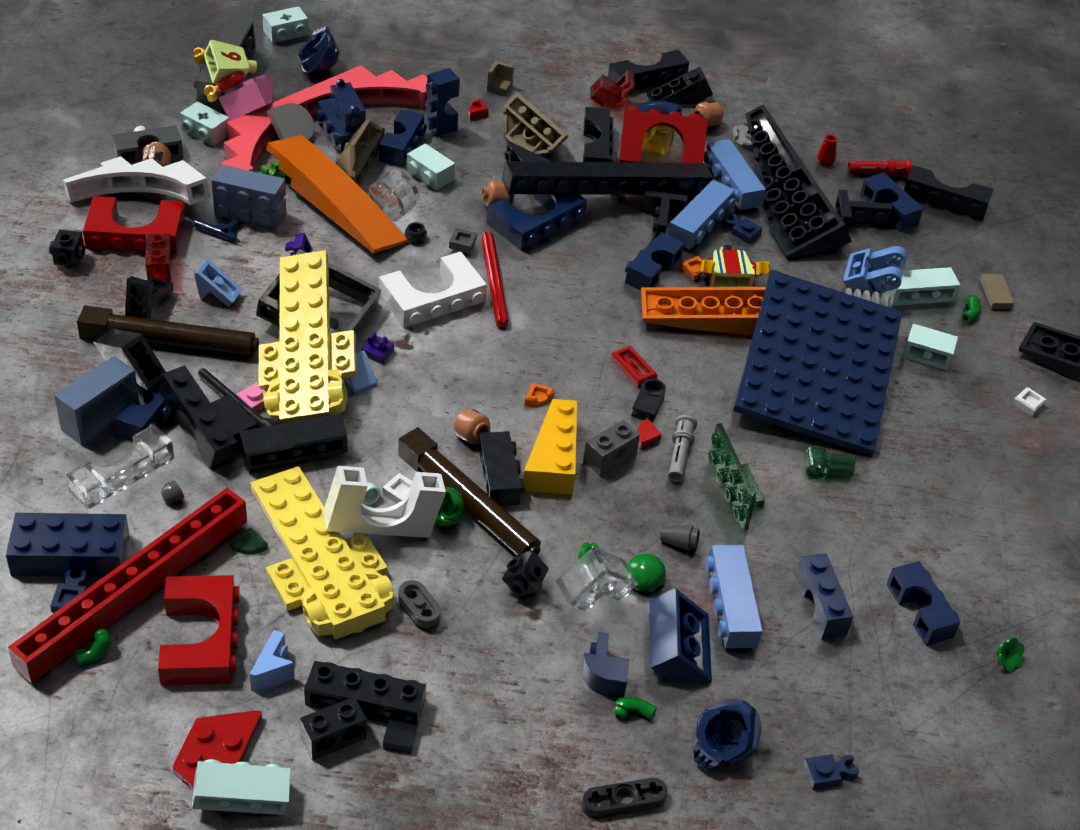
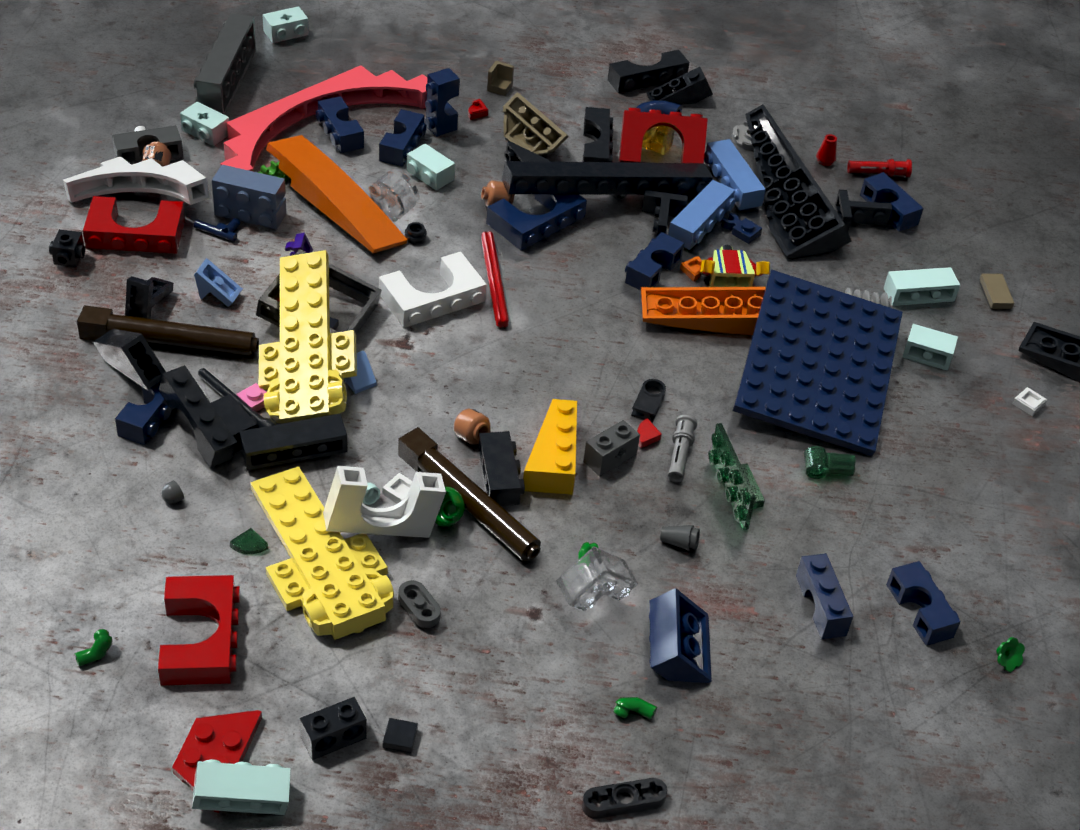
(63, 541): dark blue brick -> none
(68, 592): dark blue plate -> none
(96, 399): sand blue piece -> none
(96, 483): clear arch -> none
(127, 585): red brick -> none
(159, 256): clear red brick -> none
(225, 64): yellowish green torso -> none
(247, 96): bright pink slope -> none
(271, 665): light blue slope -> none
(291, 121): light grey tile -> none
(319, 53): dark blue helmet -> none
(347, 105): dark blue brick -> none
(361, 151): dark tan wedge -> none
(376, 694): black brick -> none
(378, 348): dark purple tile -> none
(462, 240): dark grey plate -> none
(525, 574): black brick -> none
(539, 395): orange tile -> none
(604, 673): dark blue brick -> none
(611, 93): clear red brick -> none
(630, 368): red tile -> none
(648, 572): green hair -> none
(712, 111): nougat head -> none
(726, 734): dark blue helmet -> none
(733, 596): medium blue brick -> none
(826, 772): dark blue plate -> none
(869, 269): medium blue brick -> none
(969, 200): black arch -> none
(974, 309): green arm -> none

